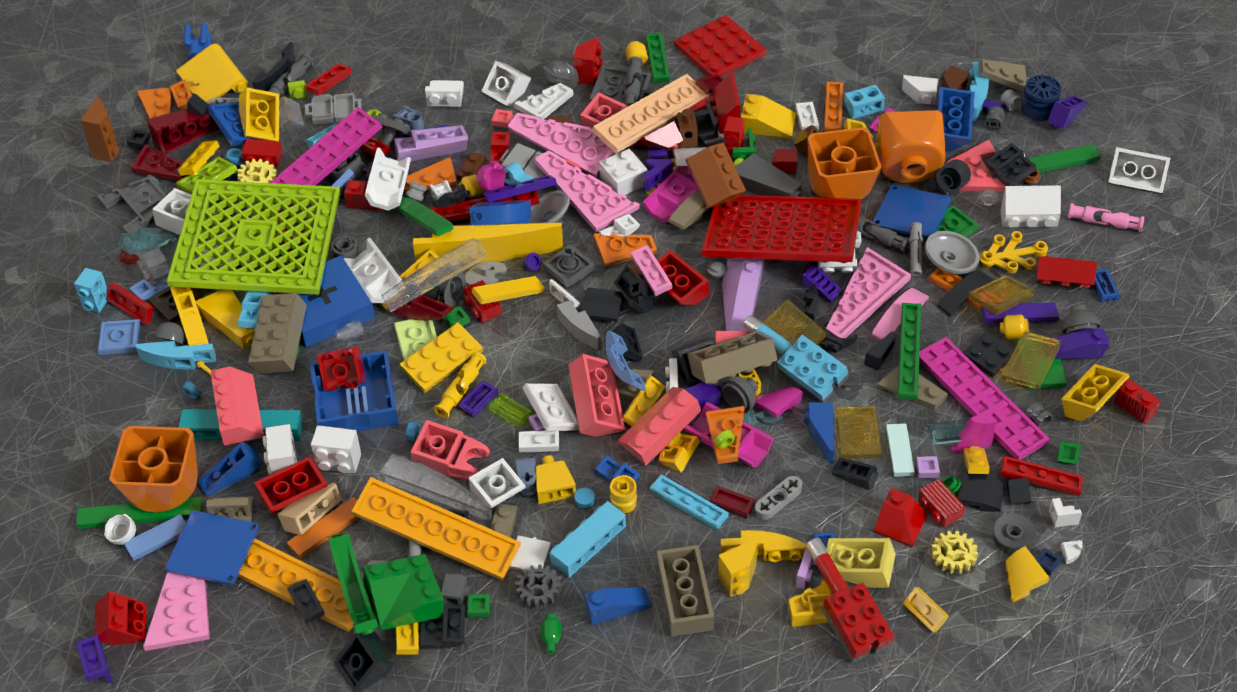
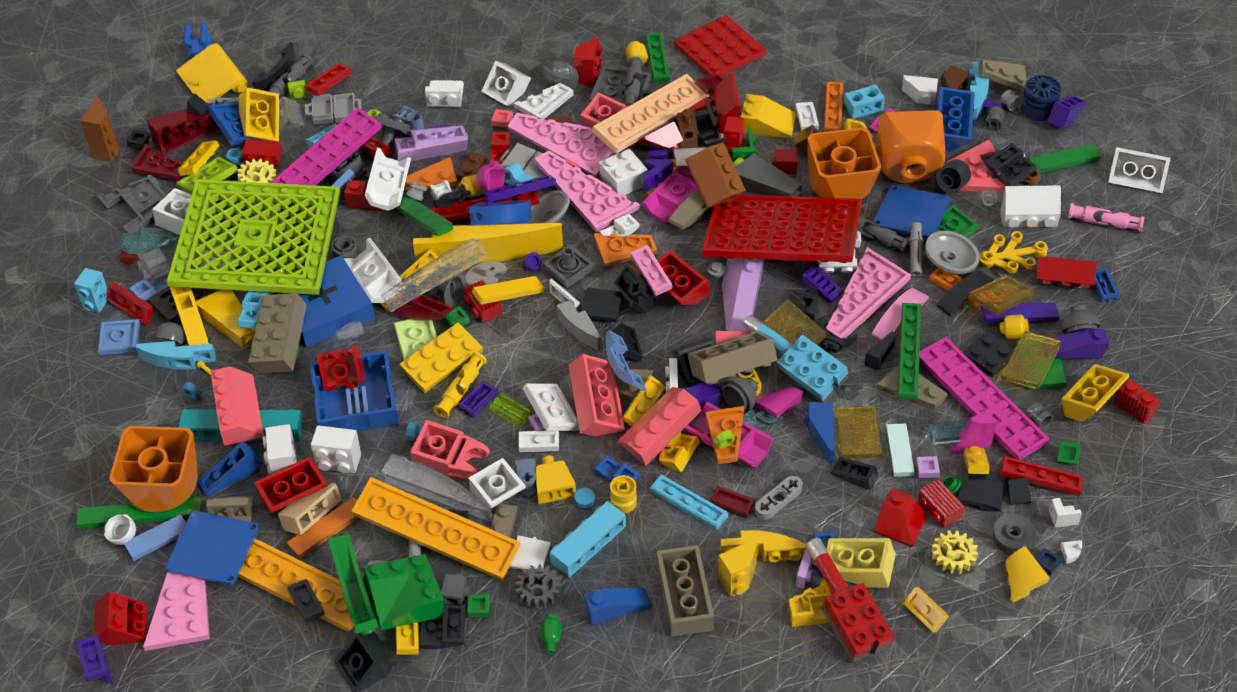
(156, 101): orange wing -> none
(181, 94): orange plate -> none

